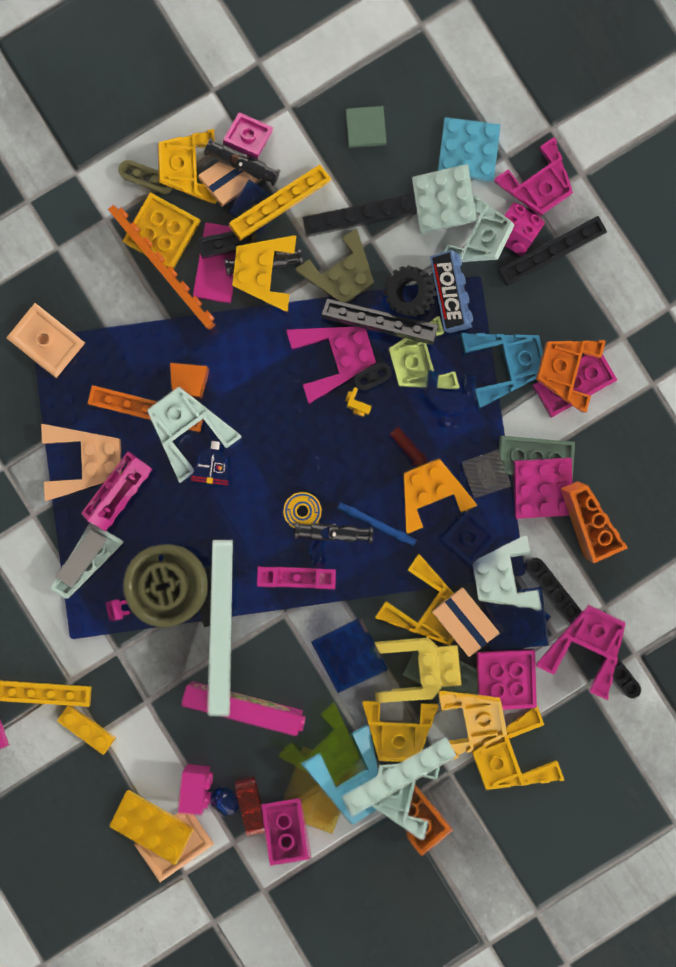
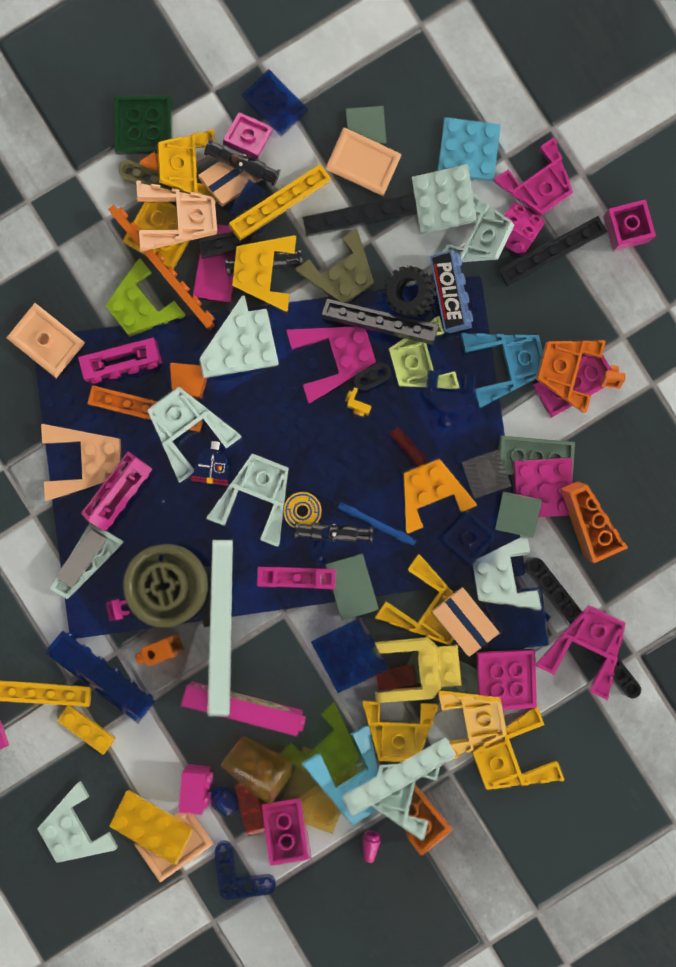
(66, 834): none -> light aqua wing
(89, 367): none -> dark pink brick
(100, 676): none -> clear blue brick
(132, 307): none -> lime wing
(141, 123): none -> dark green plate
(150, 161): none -> orange slope
(160, 650): none -> orange torso
(194, 216): none -> light nougat wing
(232, 880): none -> clear blue beam
(240, 344): none -> light aqua wing
(258, 768): none -> clear yellow slope
(263, 480): none -> light aqua wing
(275, 103): none -> clear blue plate
(353, 587): none -> sand green tile
(363, 161): none -> light nougat piece
(370, 844): none -> dark pink cone
(397, 677): none -> clear red tile
(518, 514): none -> sand green tile
(613, 378): none -> orange tile
(629, 225): none -> dark pink brick

